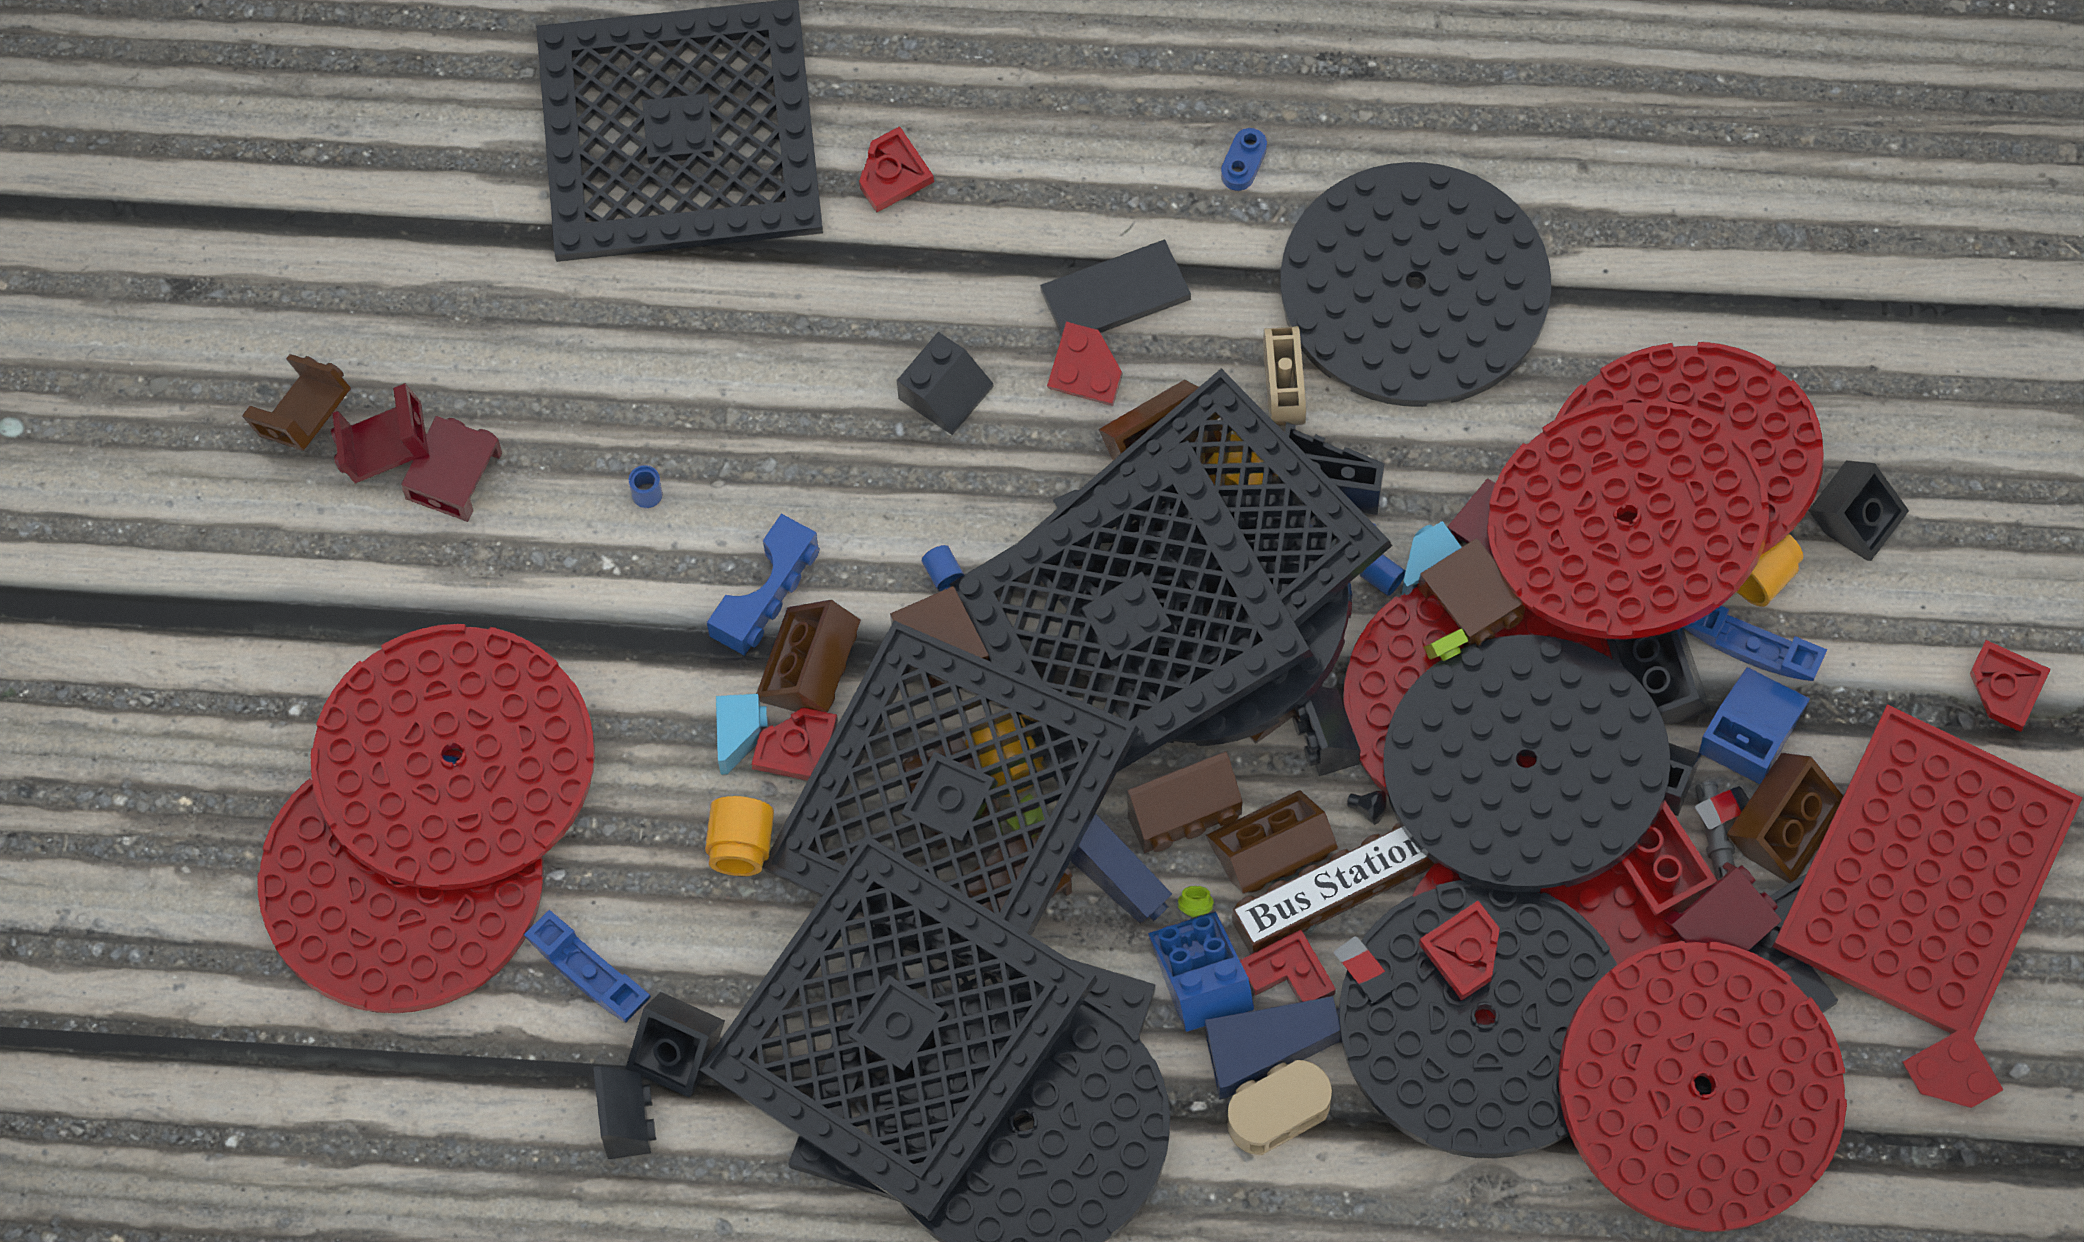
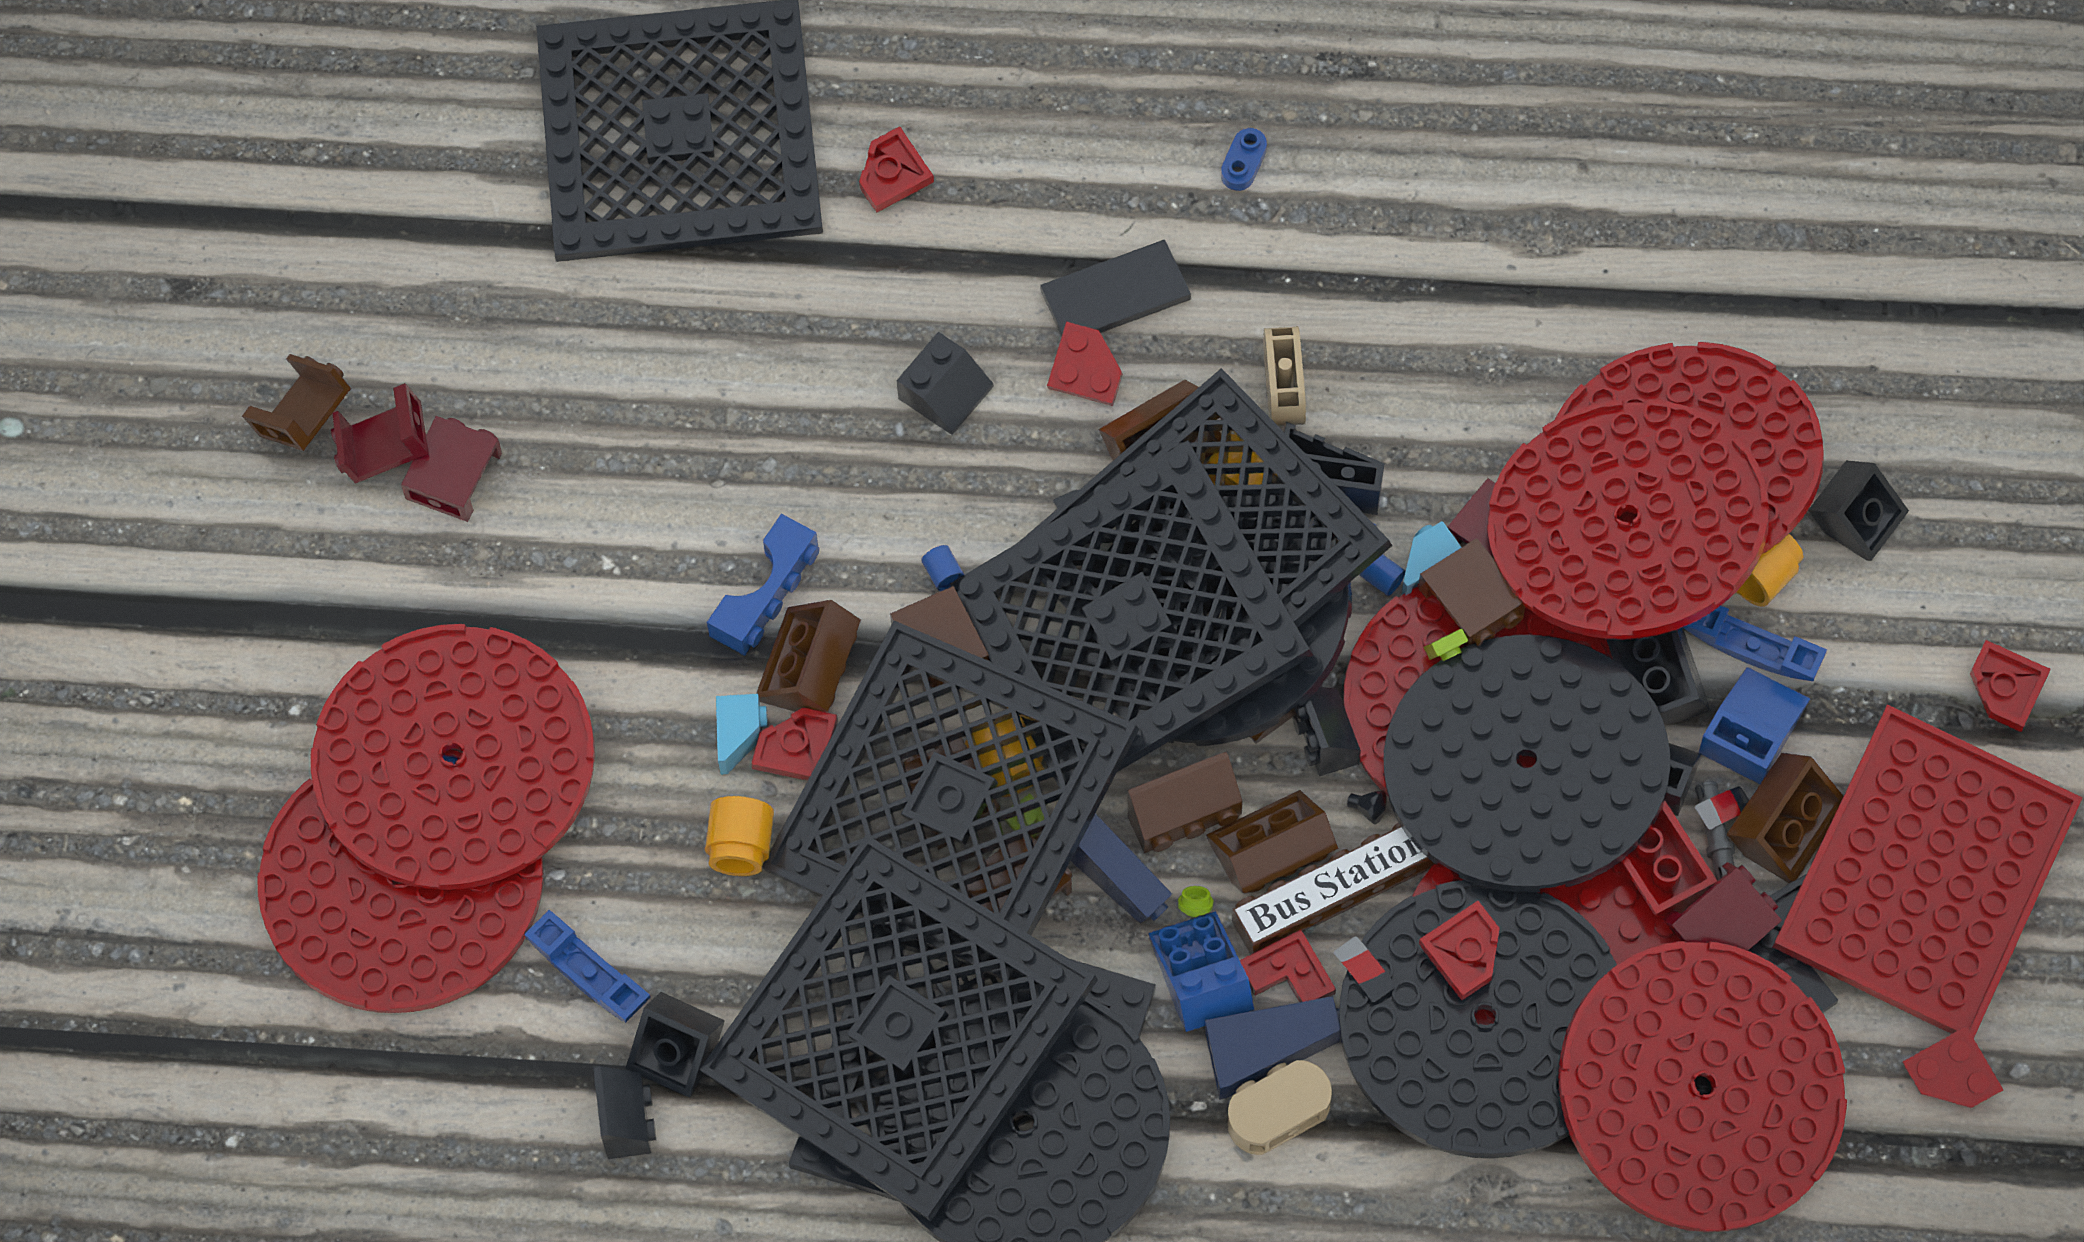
(645, 475): blue beam -> none
(1402, 344): black plate -> none

